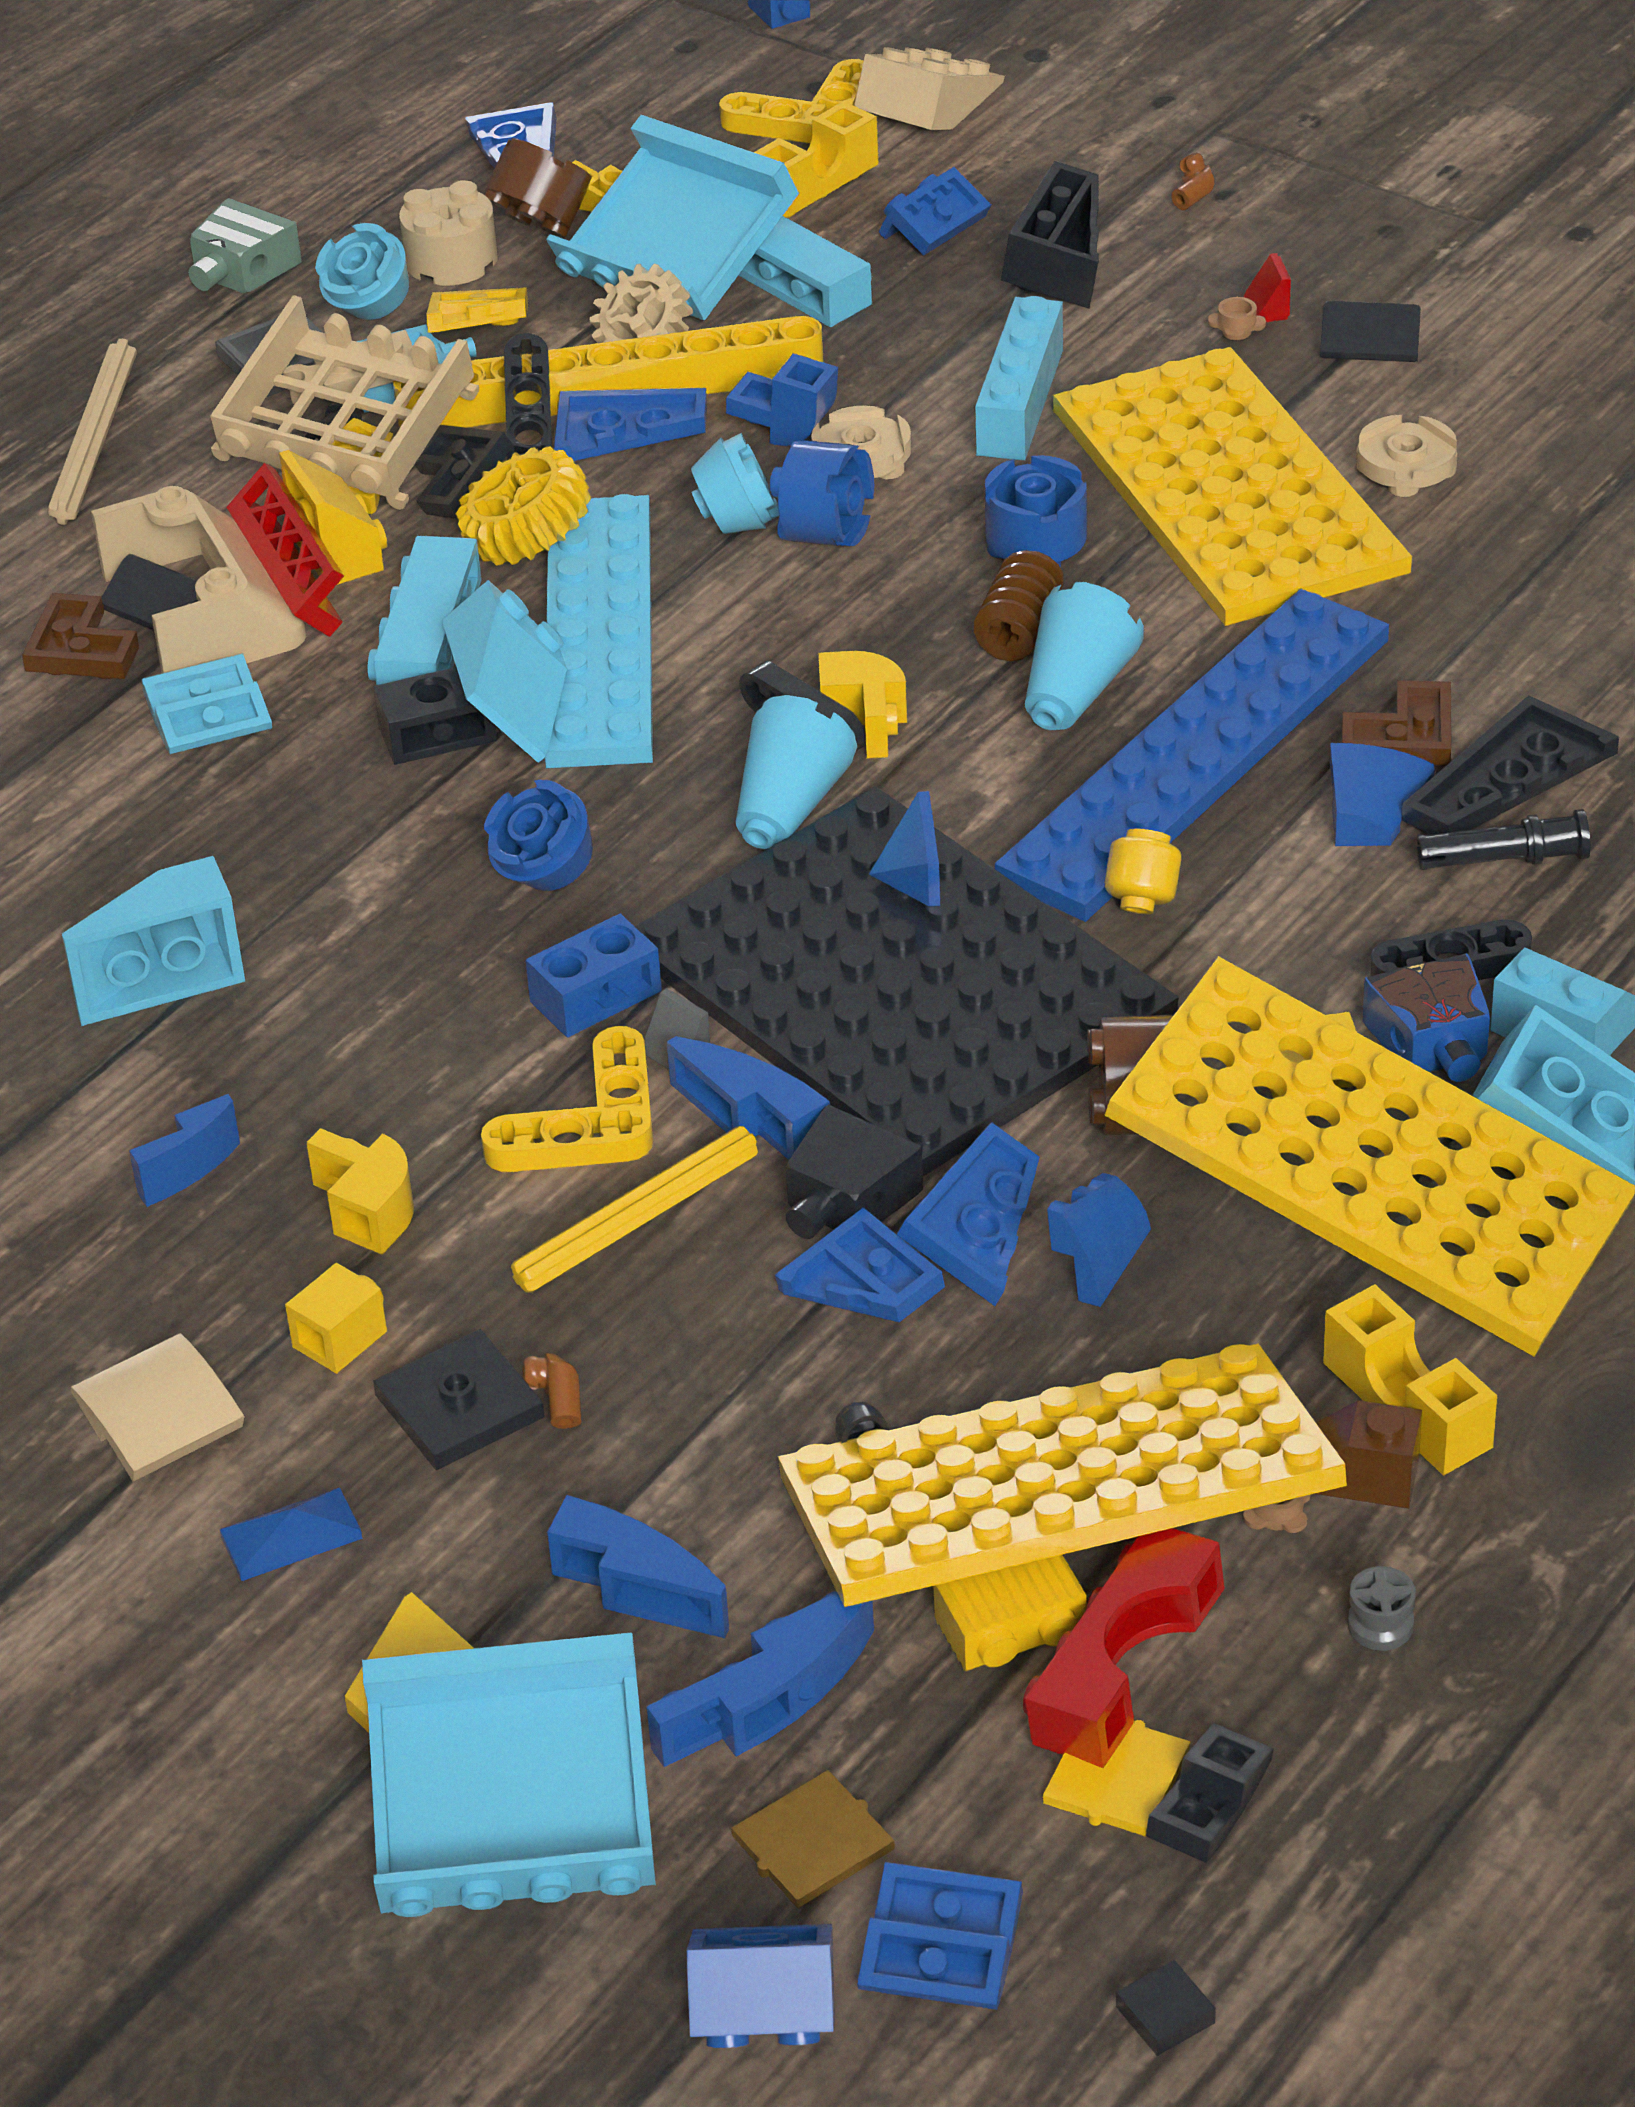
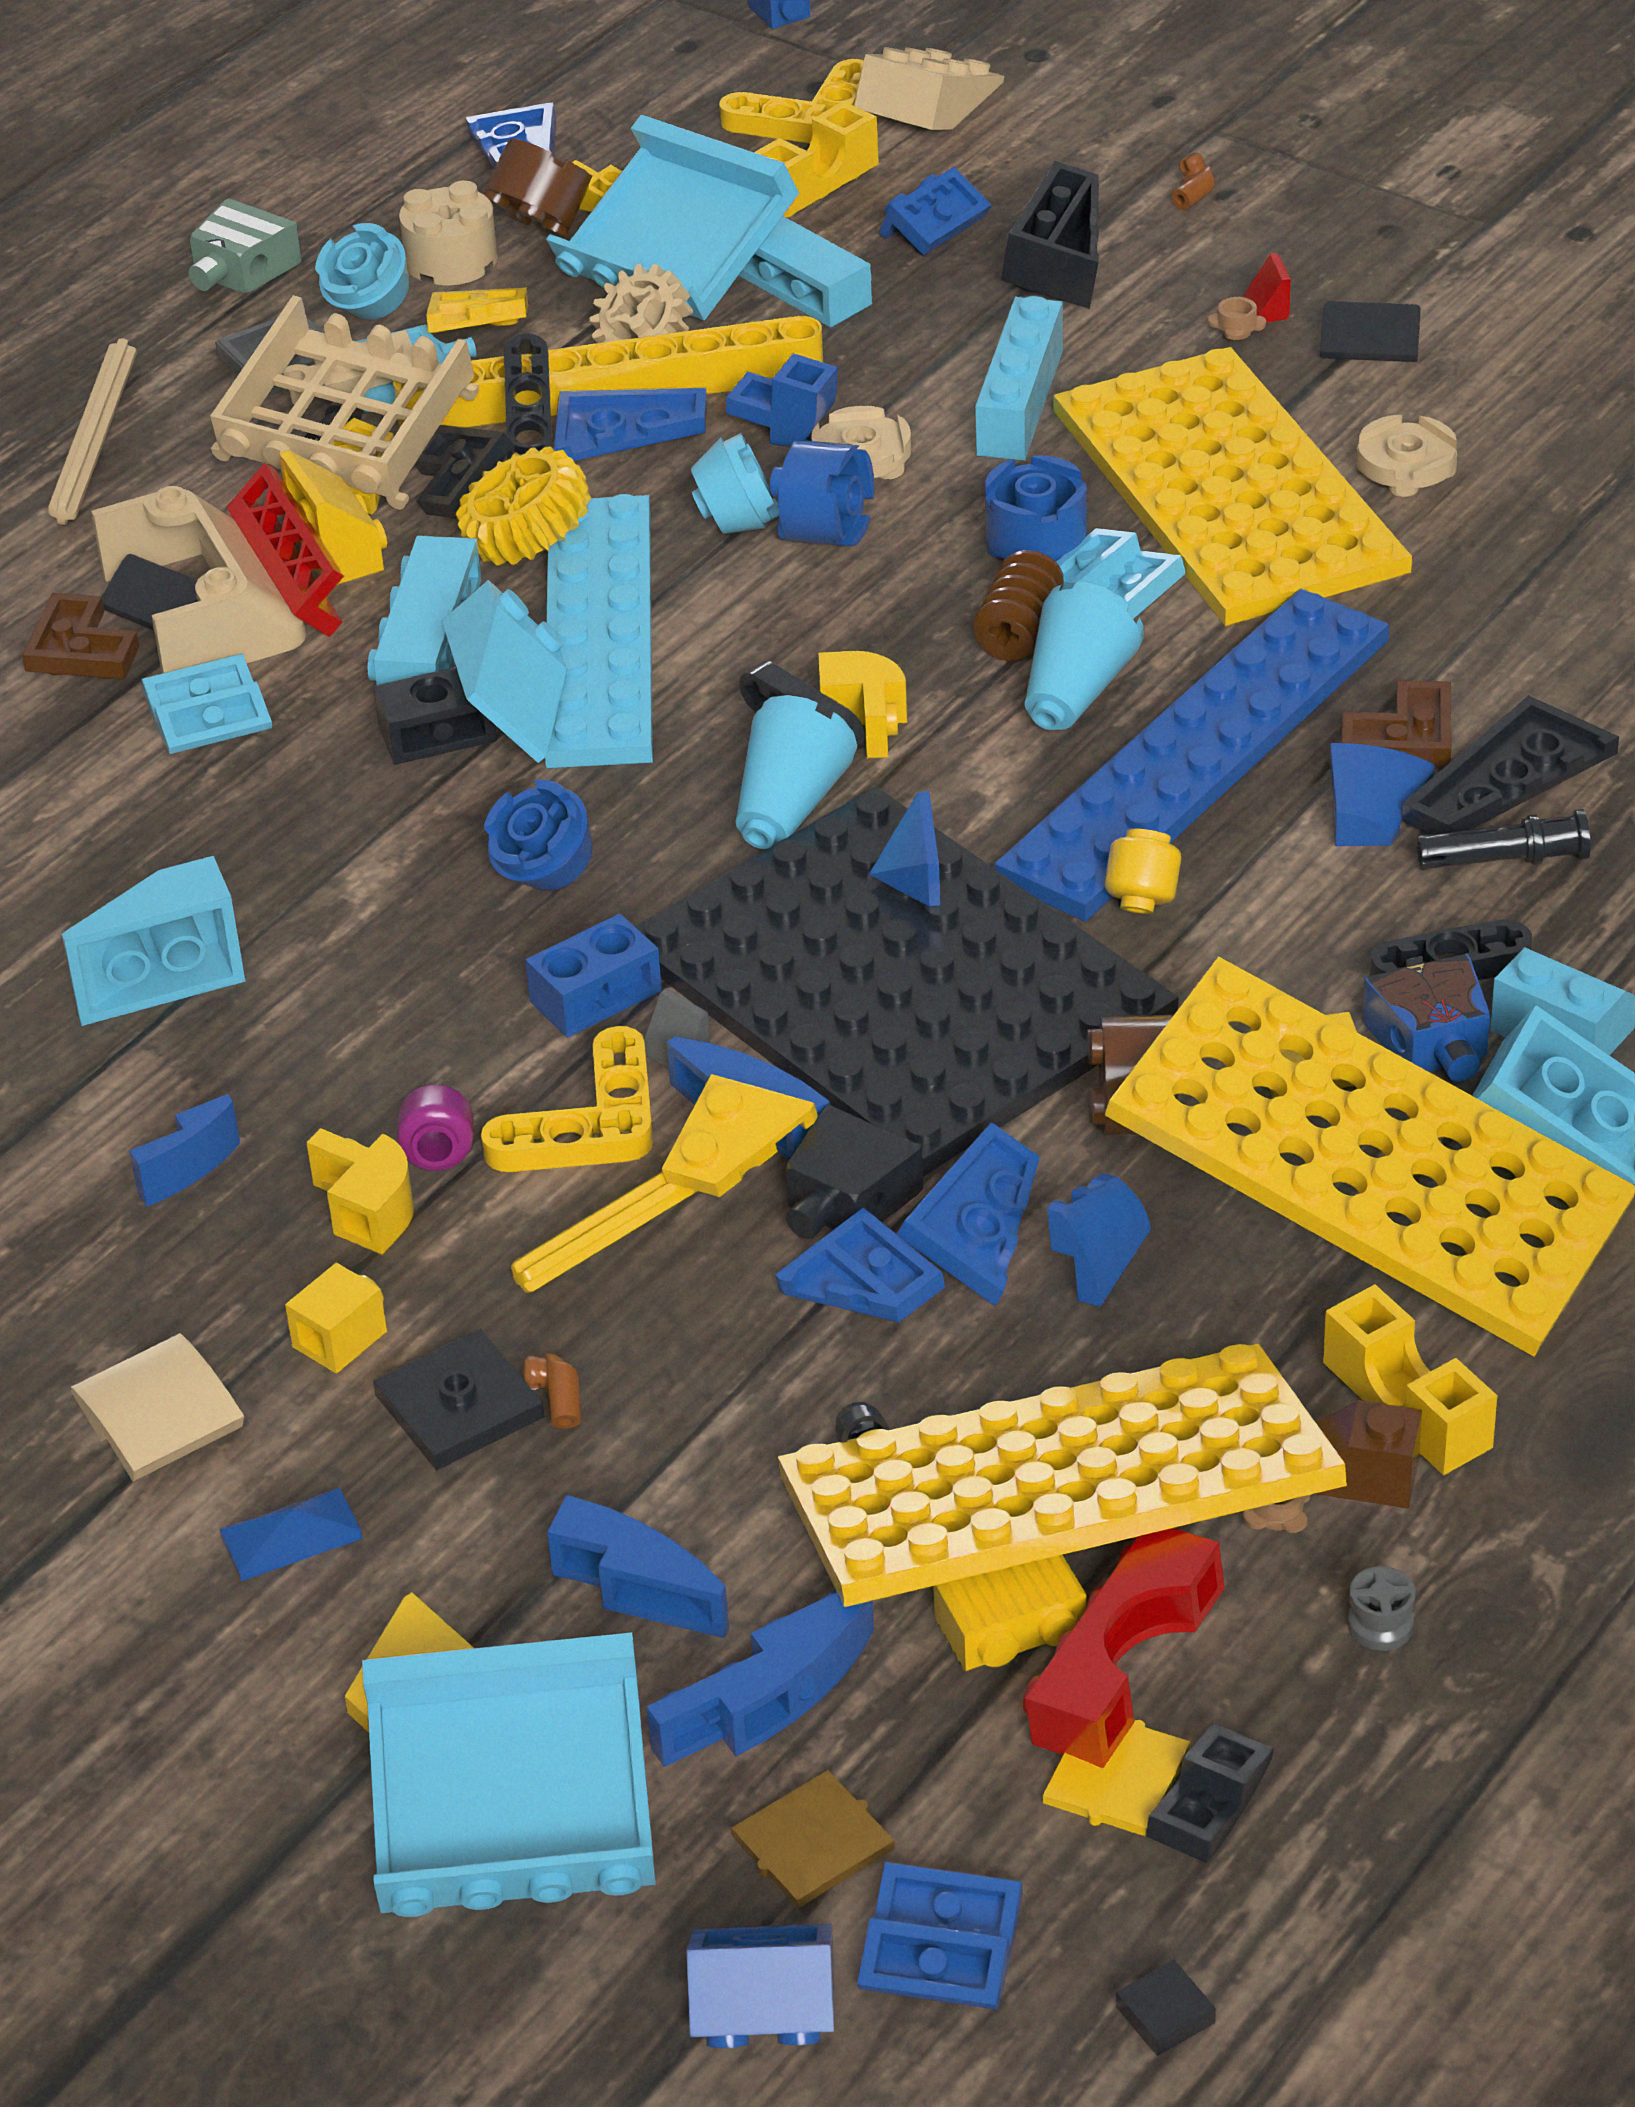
(435, 1127): none -> magenta head
(732, 1132): none -> yellow wing
(1118, 564): none -> medium azure slope

